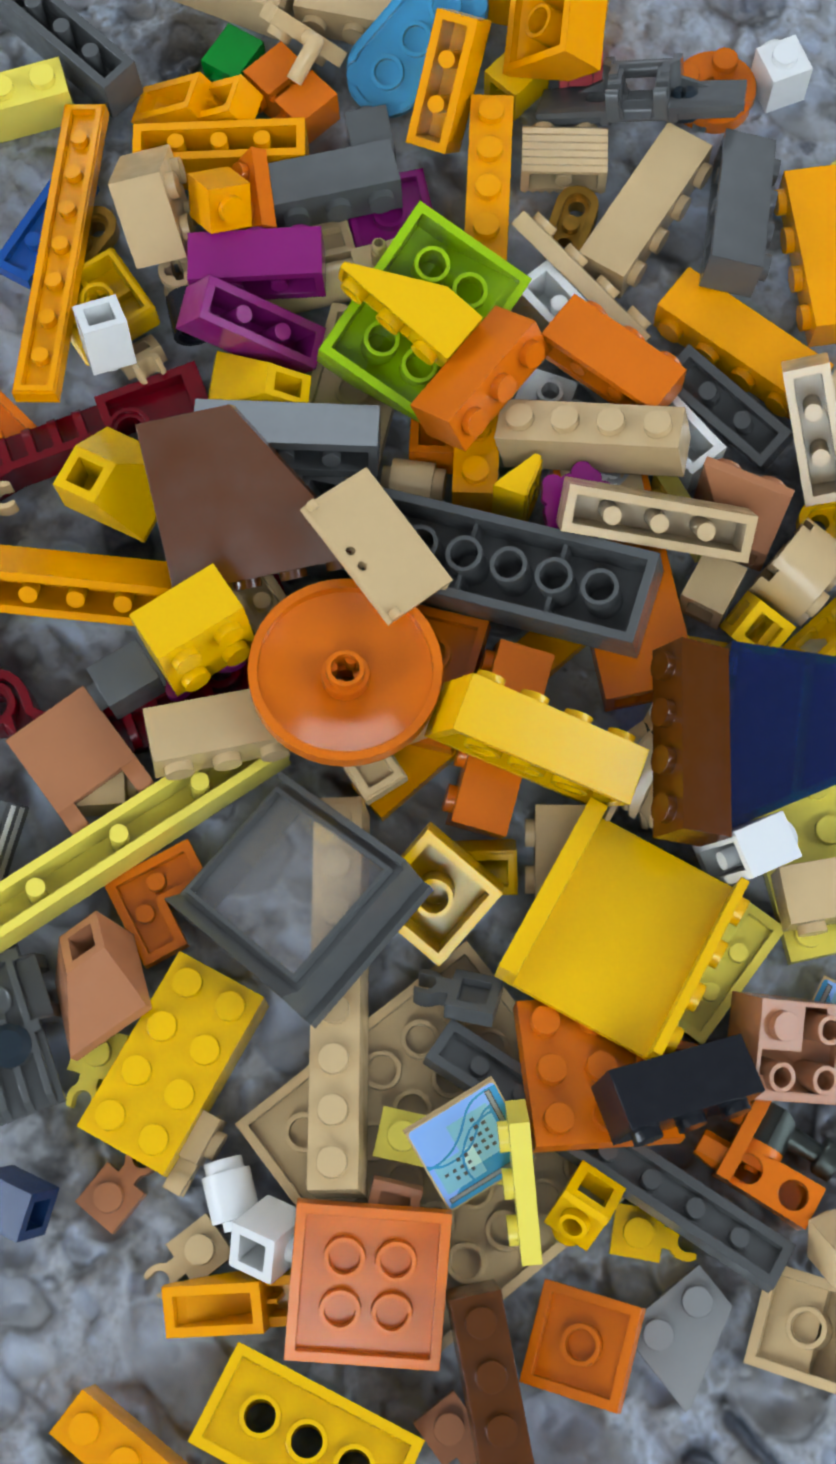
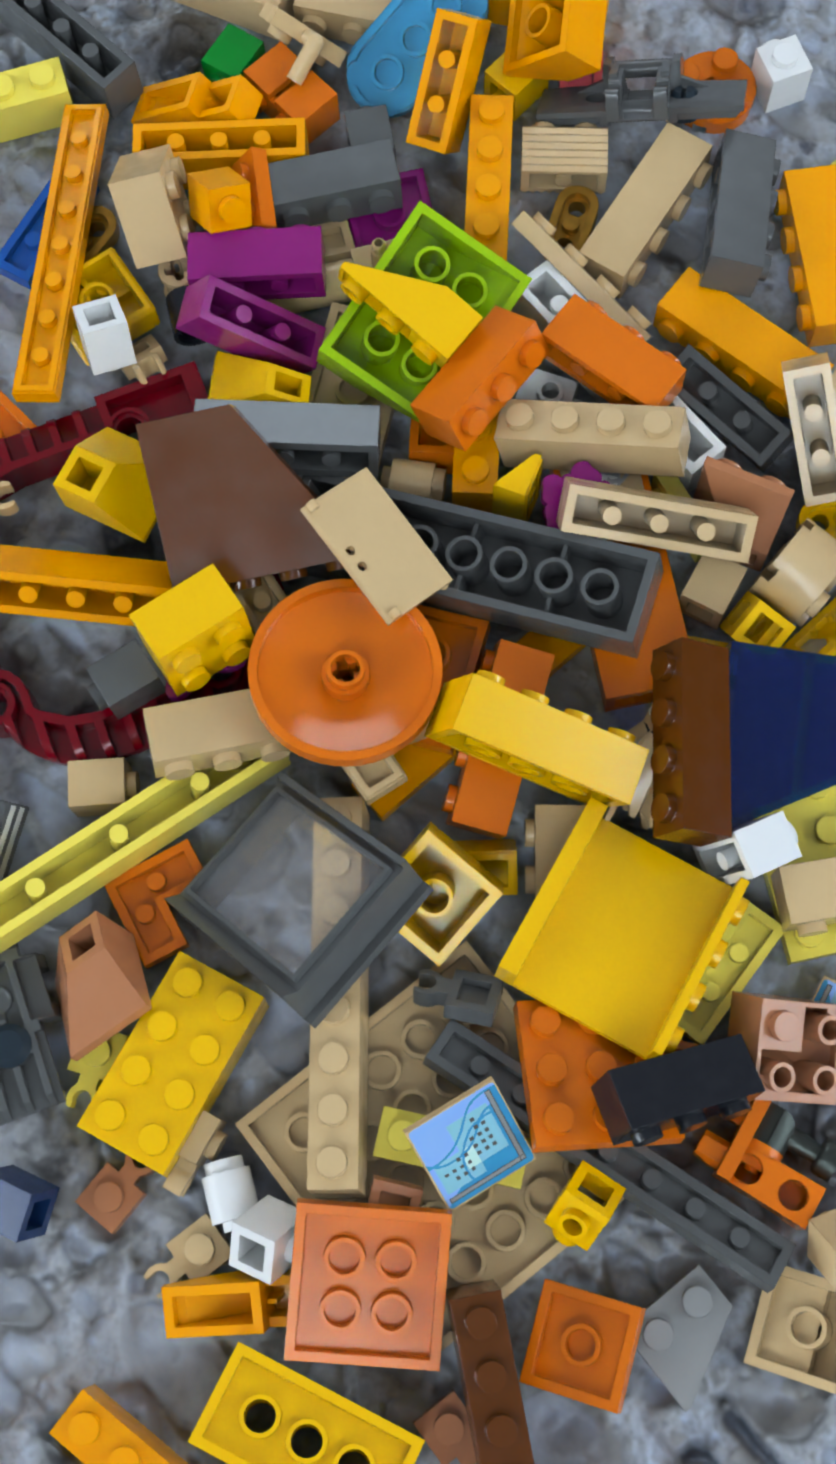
(73, 754): nougat flag -> none
(519, 1182): light yellow plate -> none
(642, 1236): yellow plate -> none

